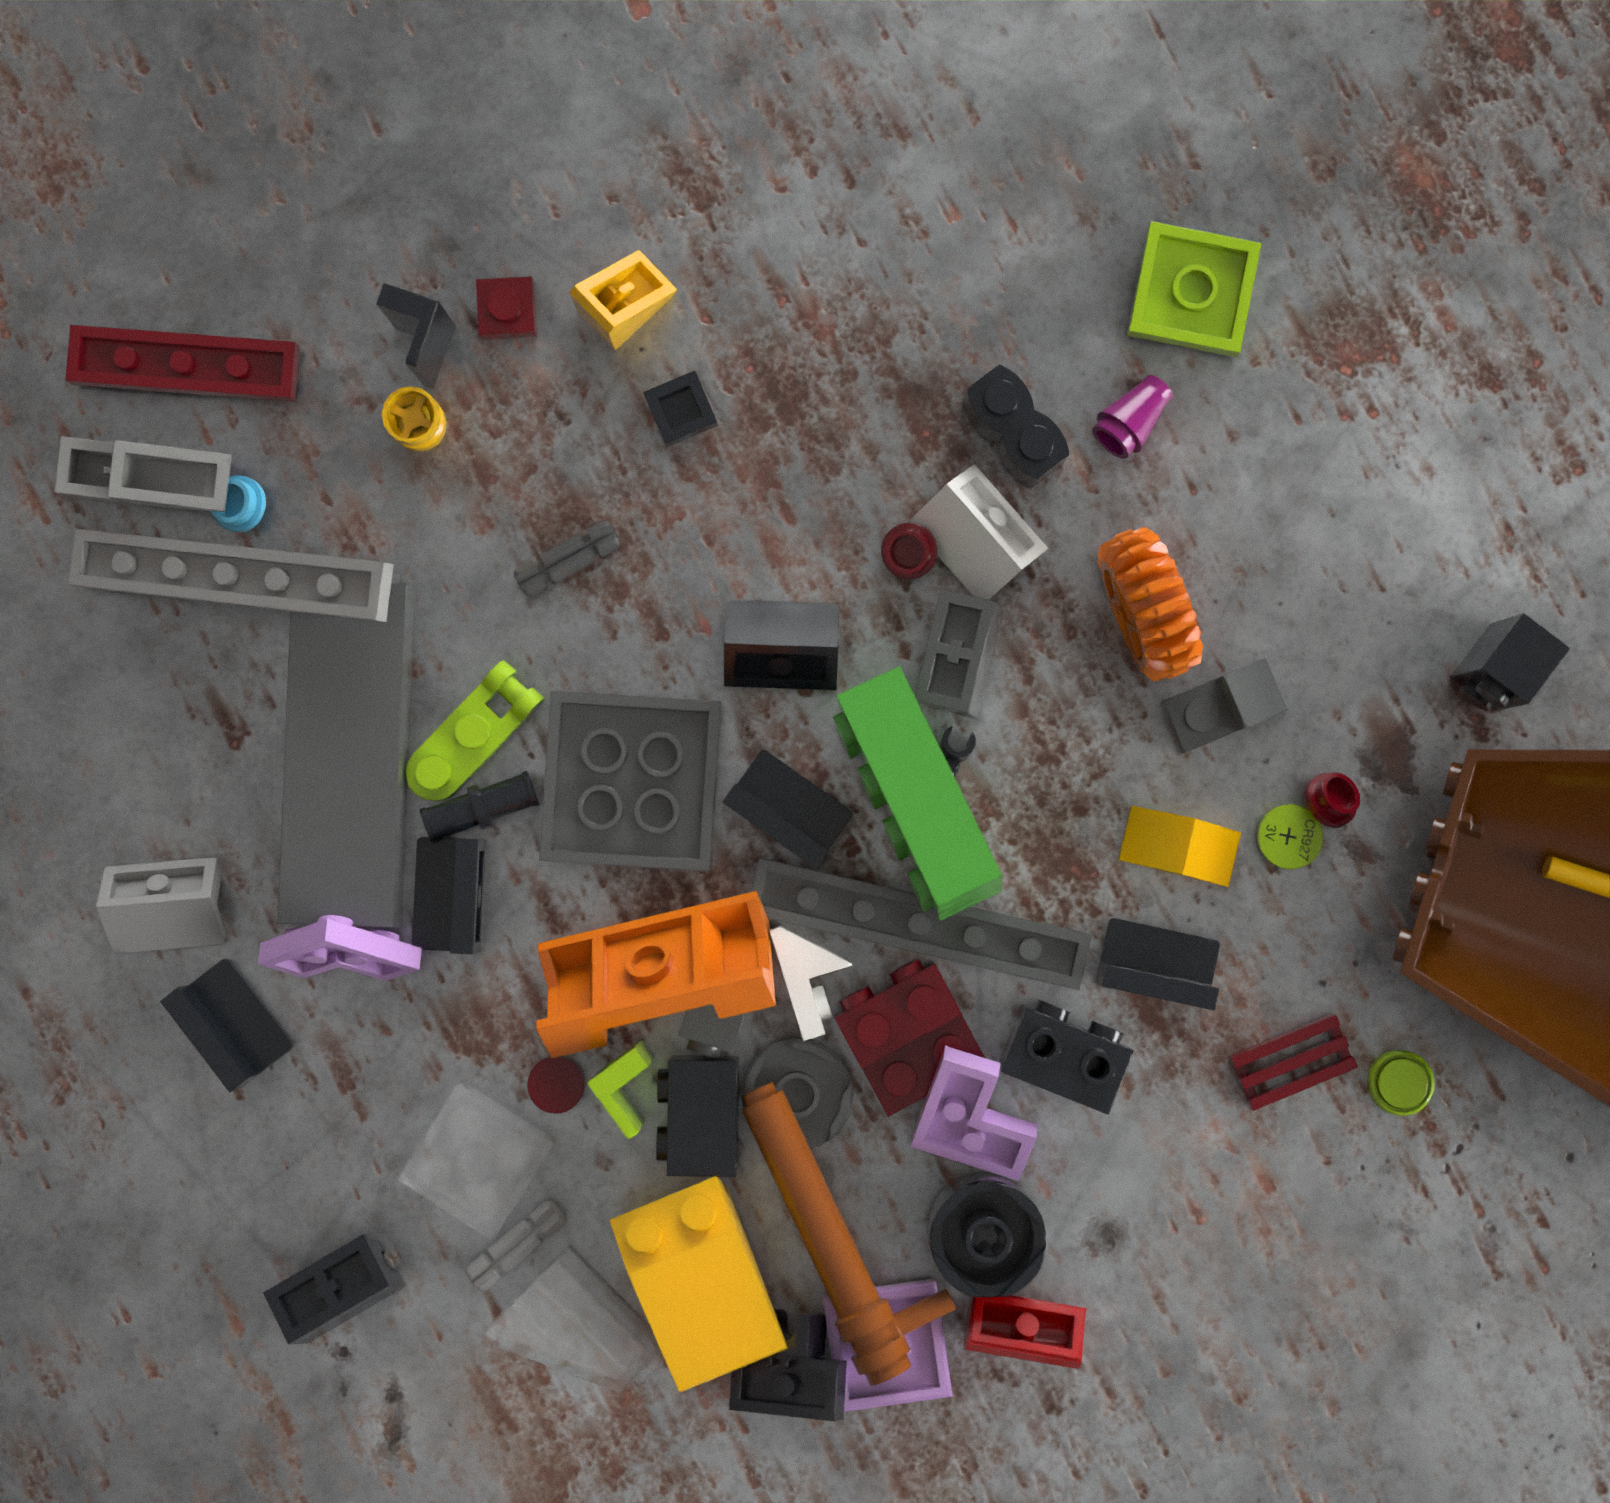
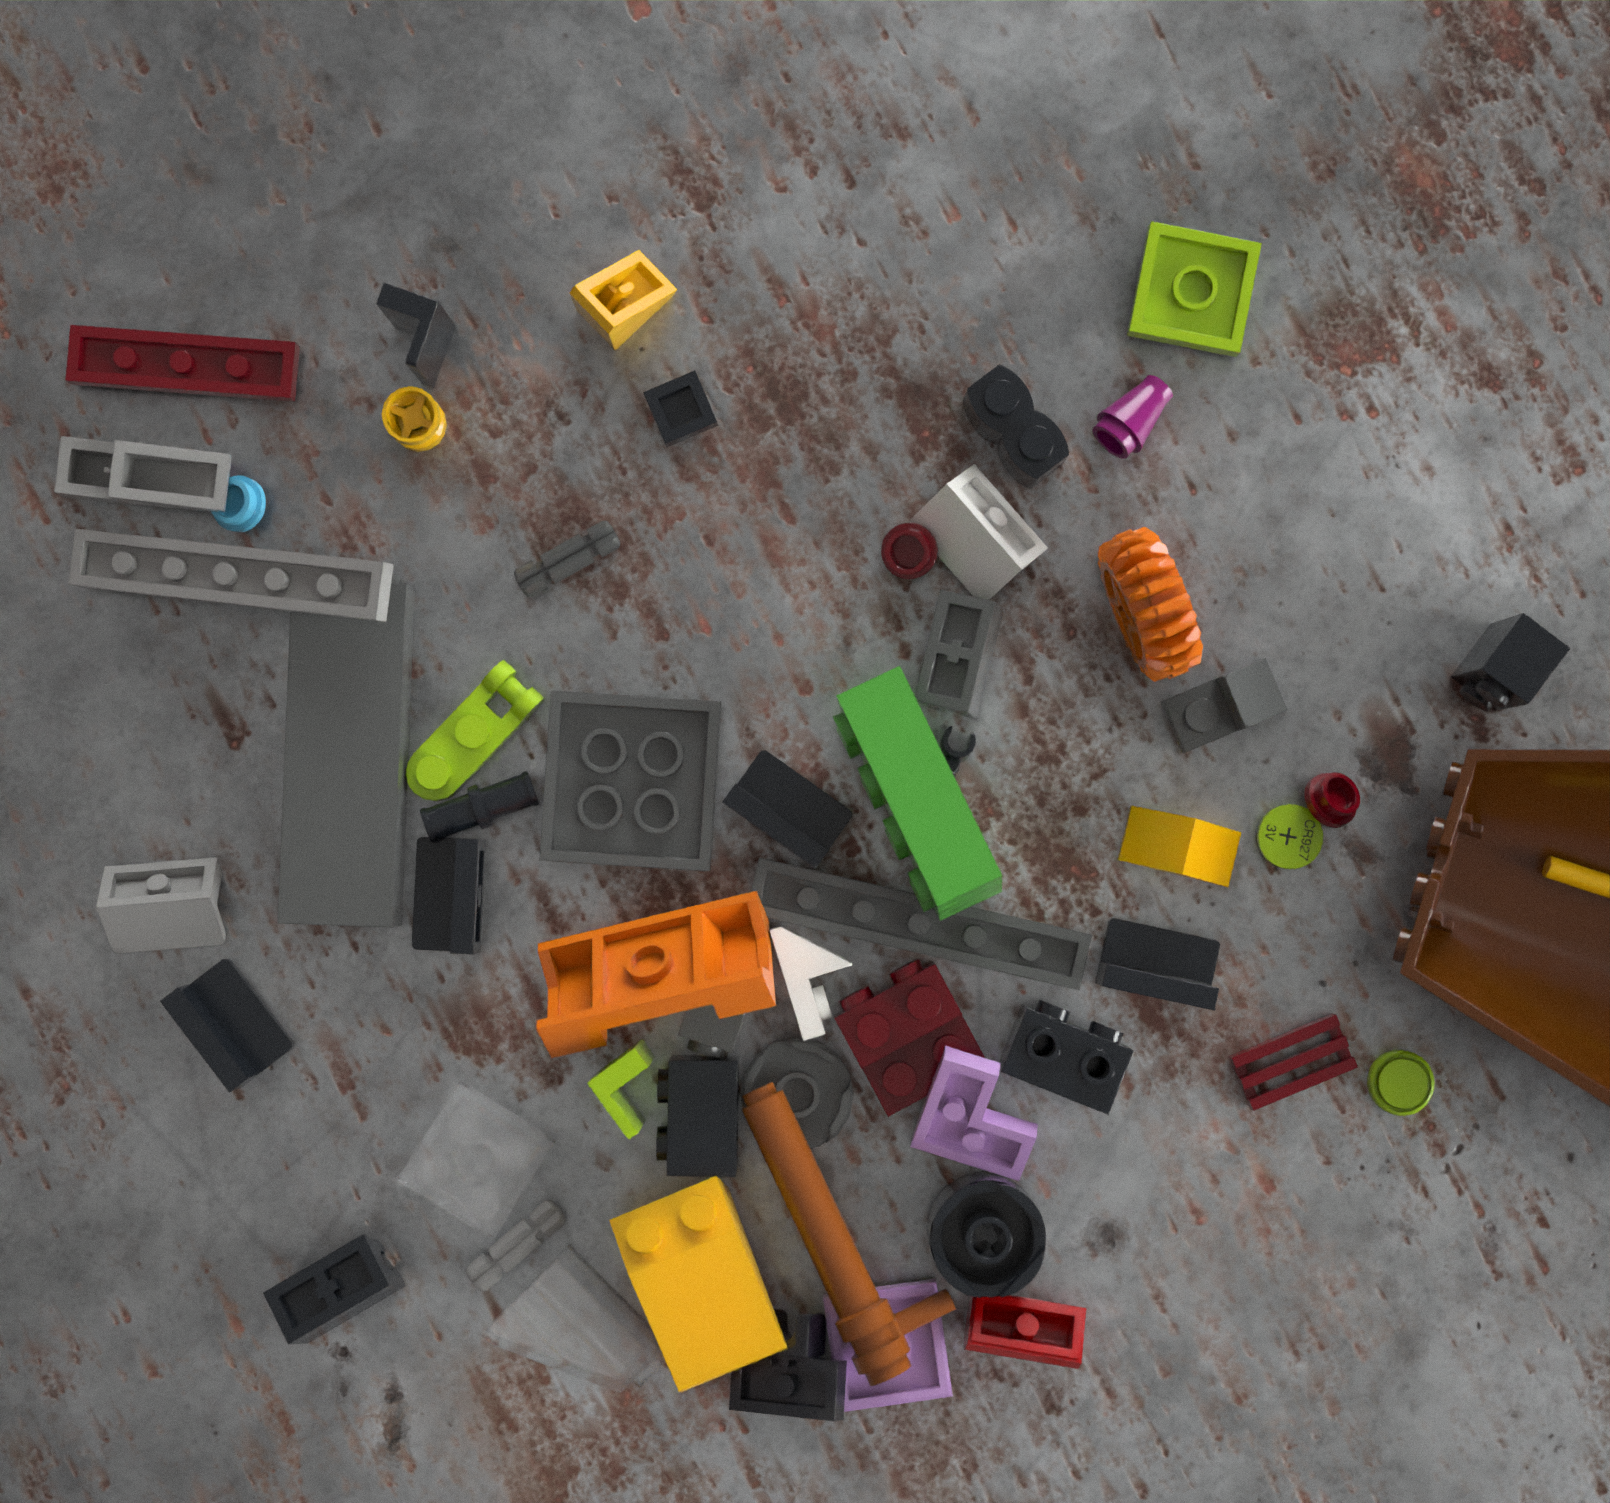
(335, 944): lavender plate -> none
(506, 307): dark red plate -> none
(556, 1084): dark red tile -> none
(781, 645): black panel -> none

